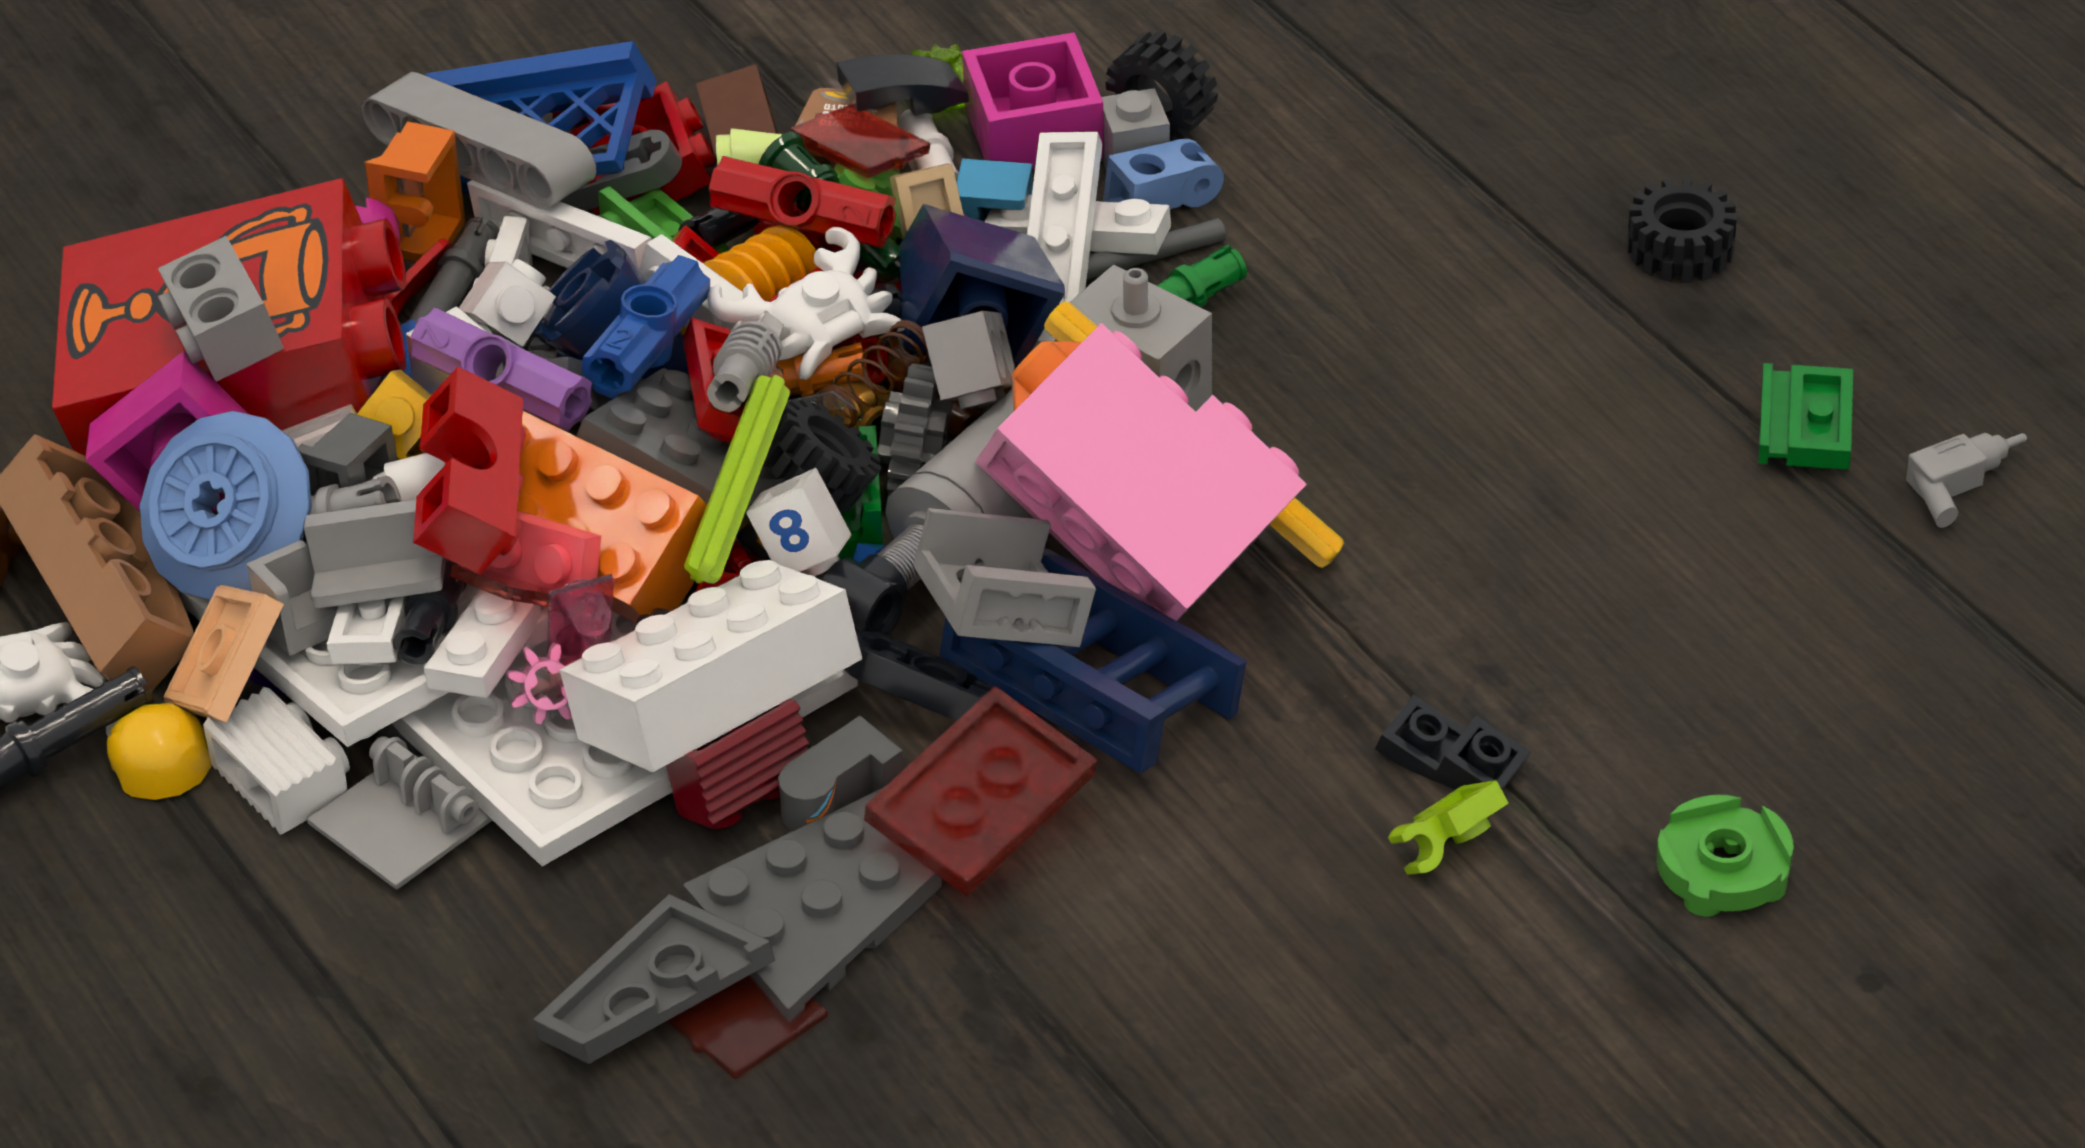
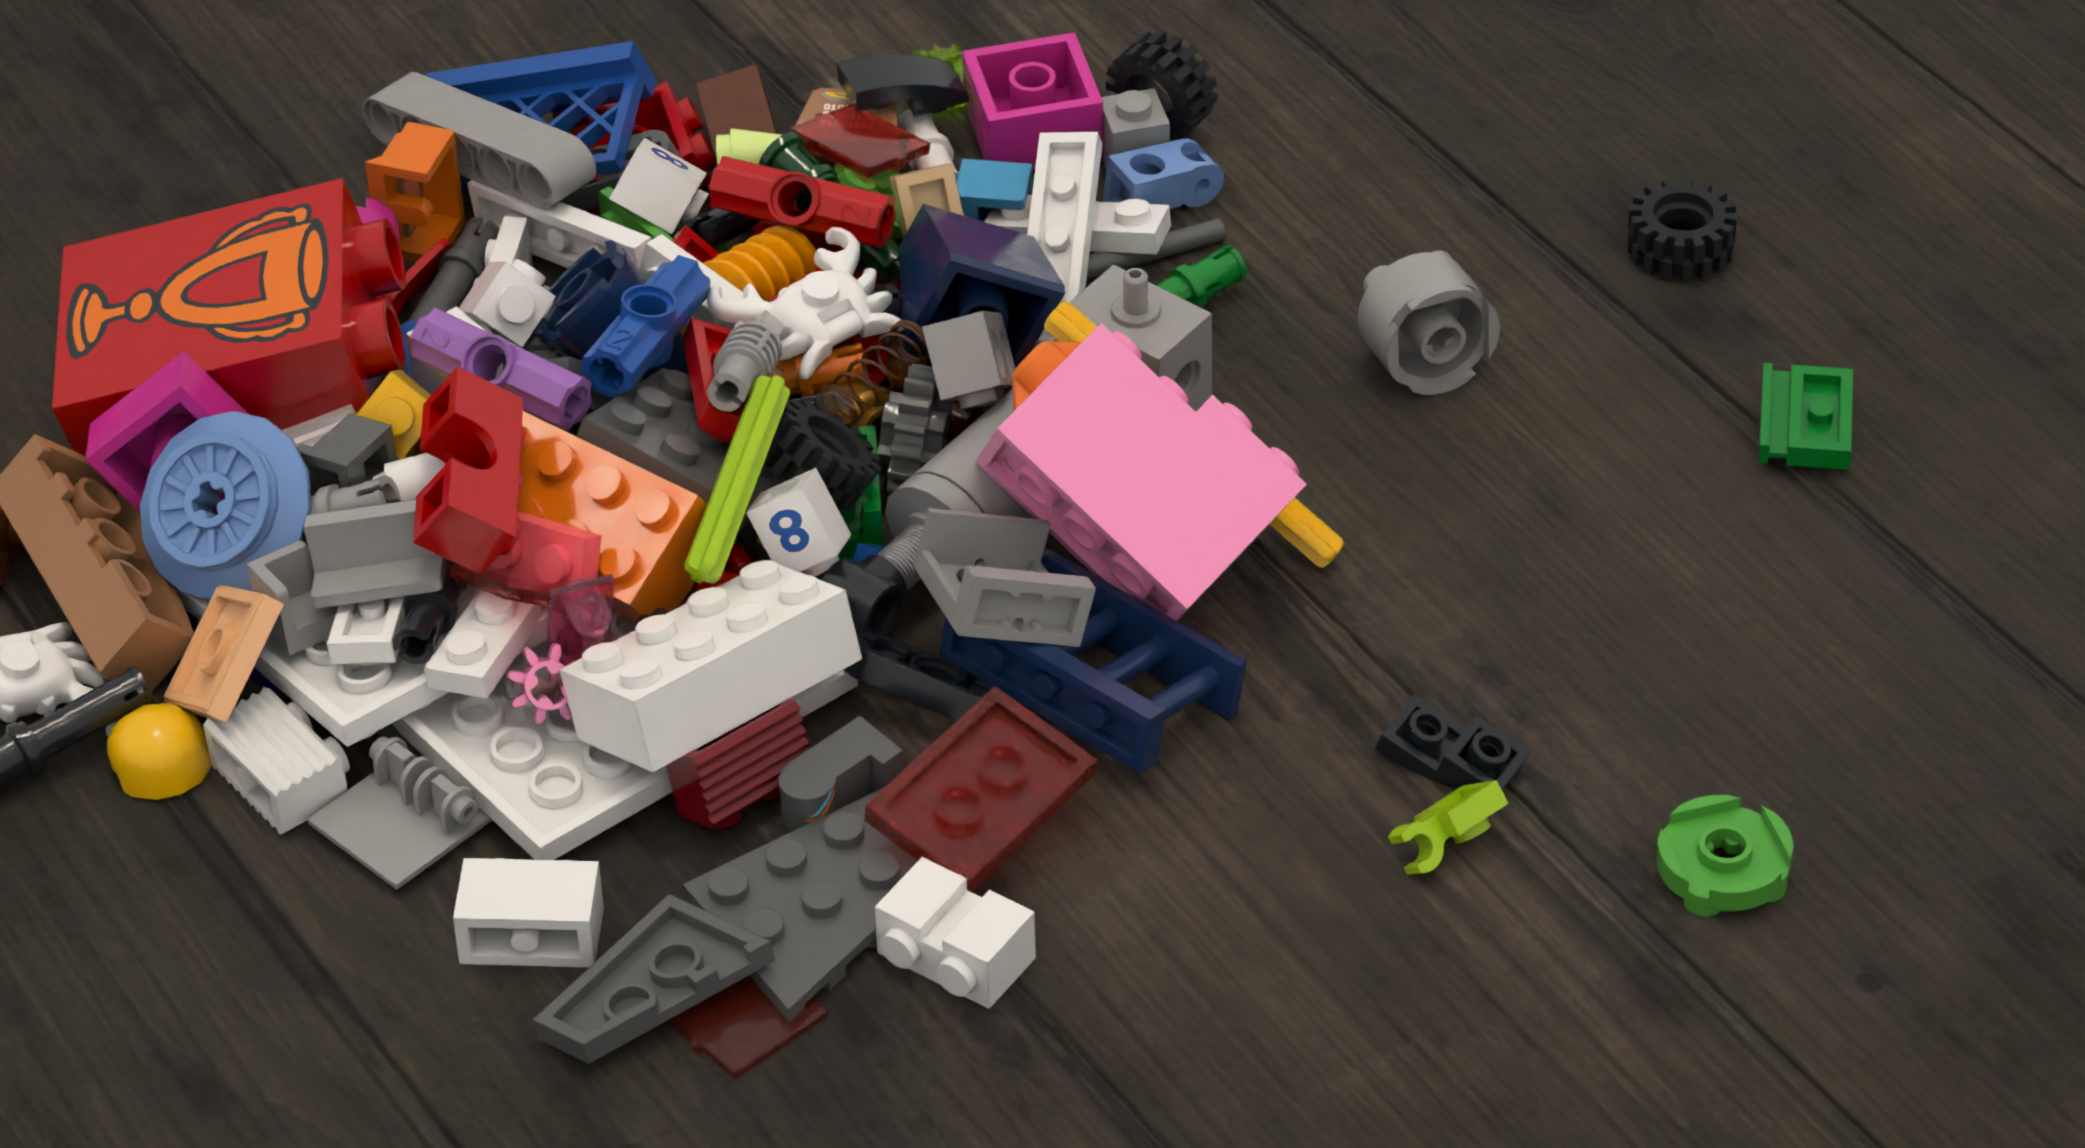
(220, 310): light grey brick -> none
(528, 912): none -> white brick
(660, 187): none -> white brick
(954, 935): none -> white brick
(1427, 322): none -> light grey brick
(1955, 468): light grey piece -> none

